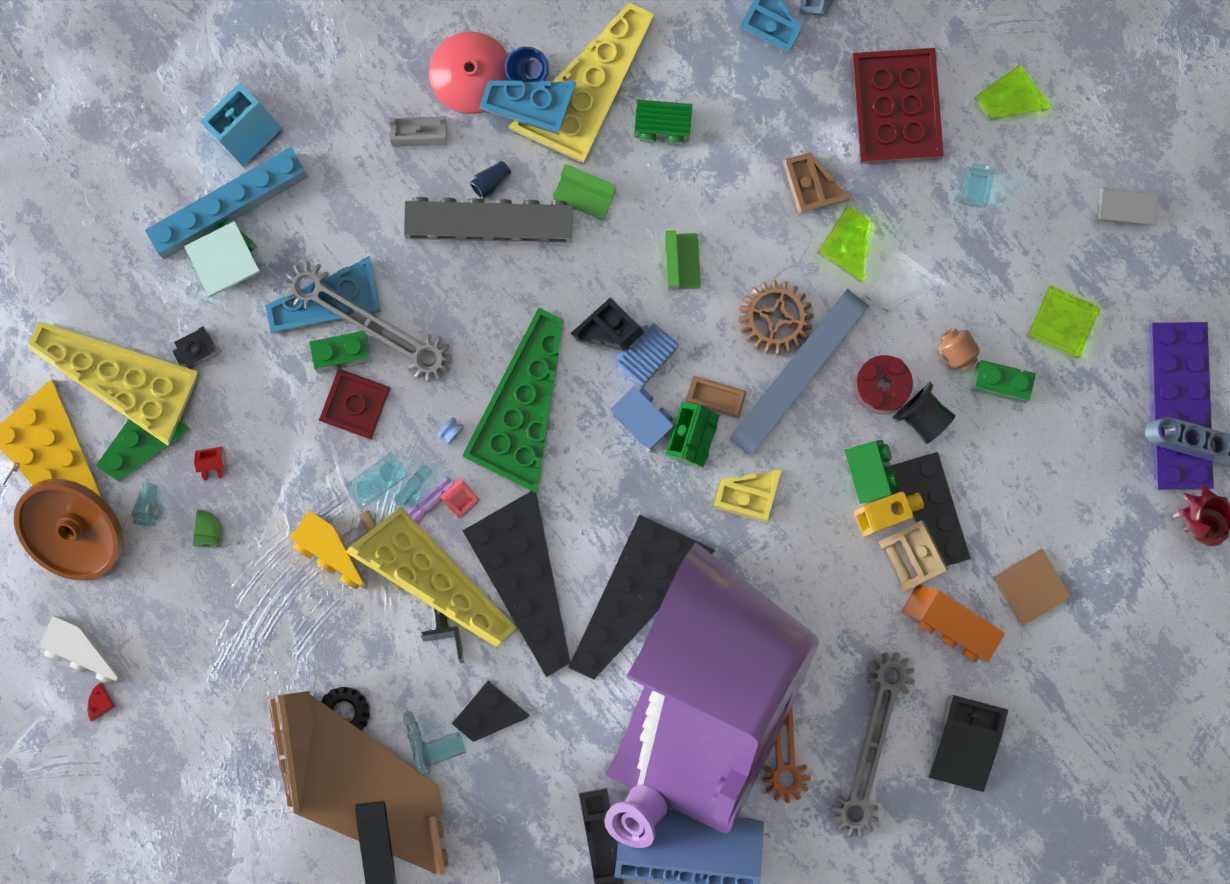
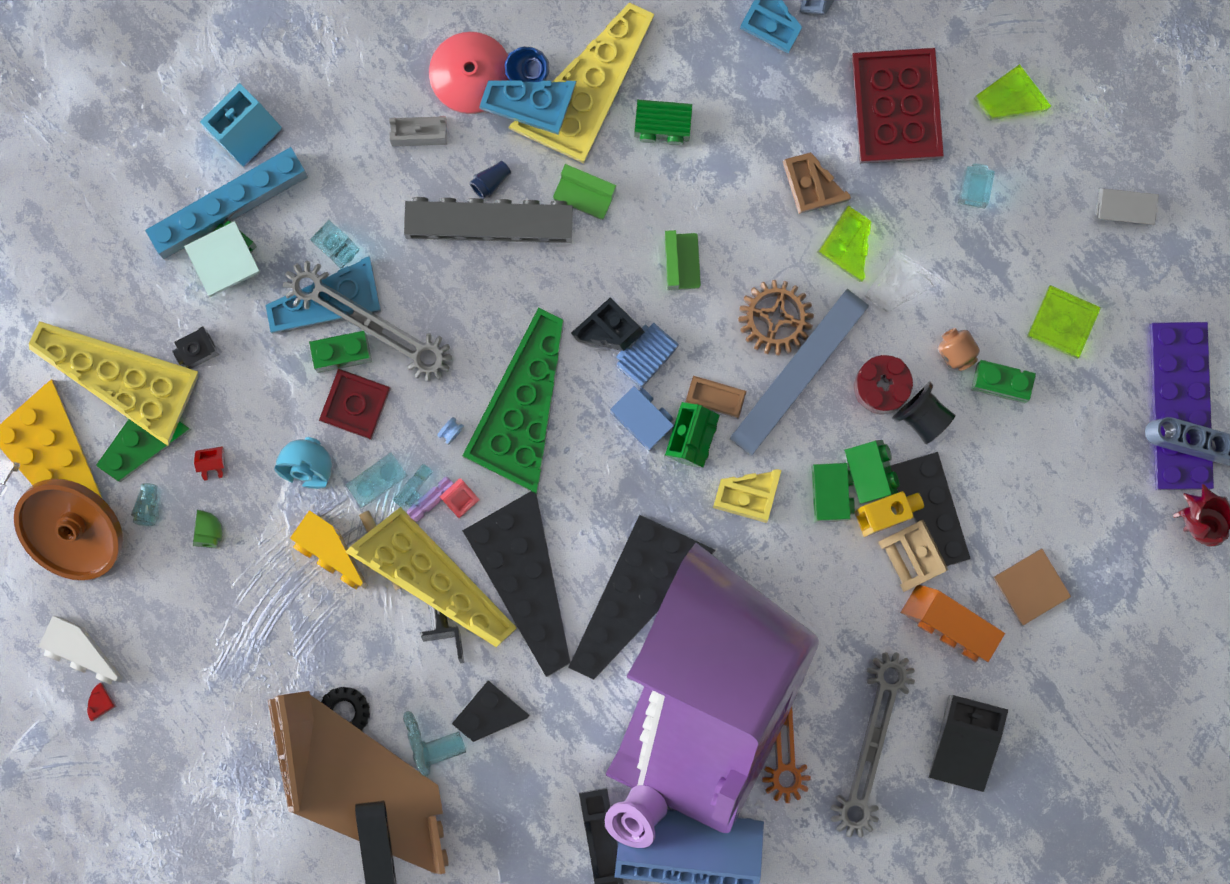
(306, 462): none -> medium azure cylinder
(335, 244): none -> clear light blue bracket
(831, 492): none -> green brick

